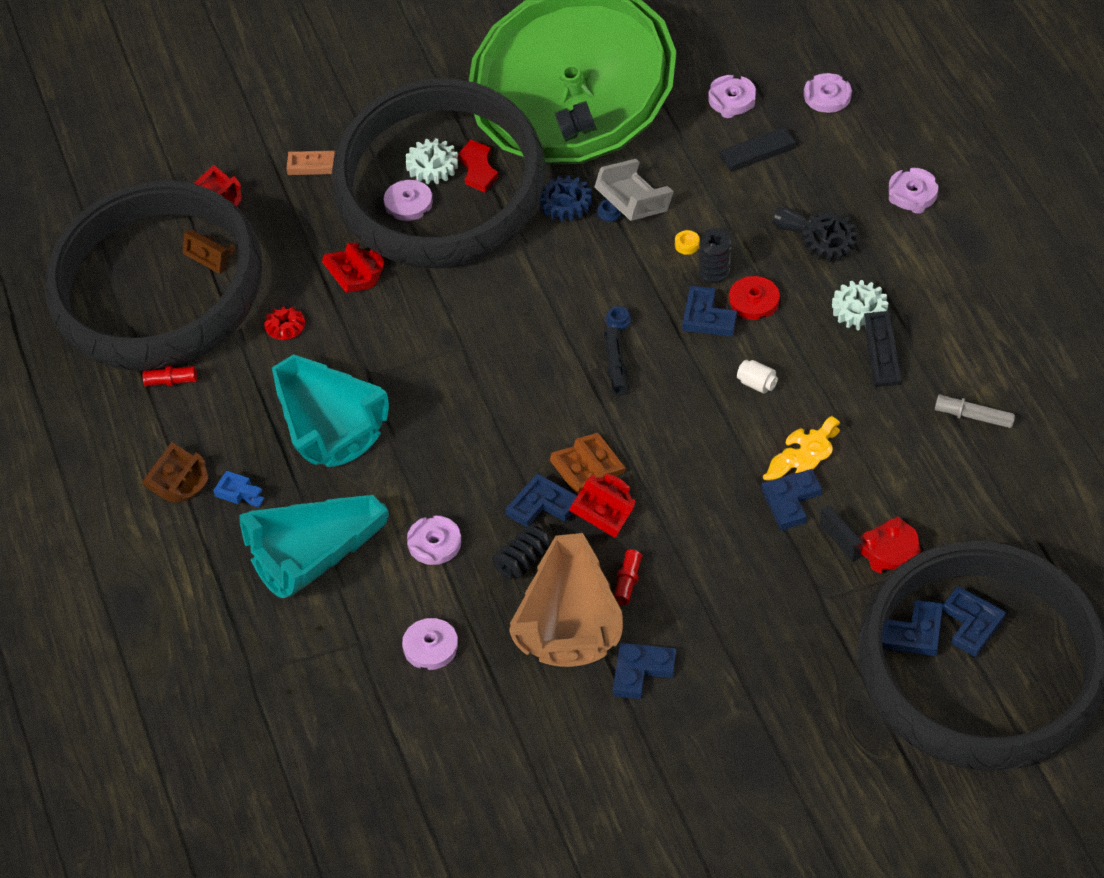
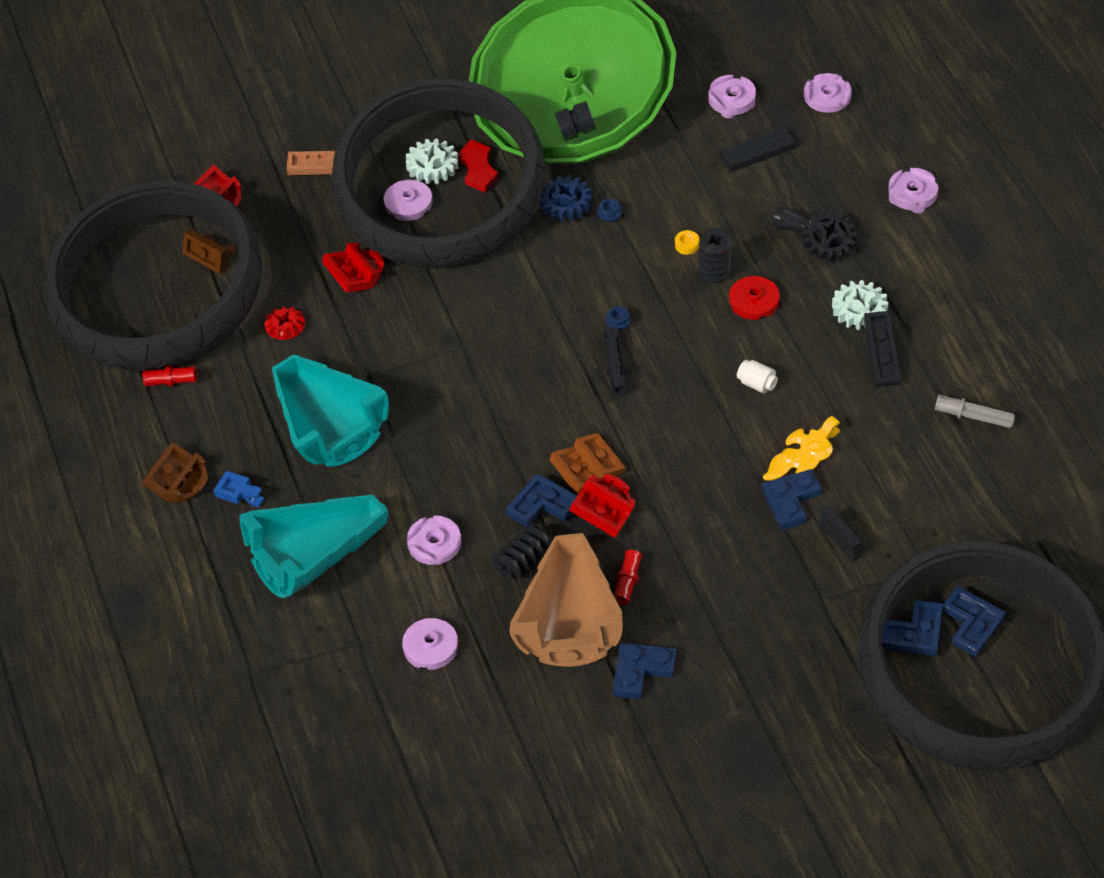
(630, 192): light grey panel -> none
(703, 318): dark blue plate -> none
(890, 545): red slope -> none

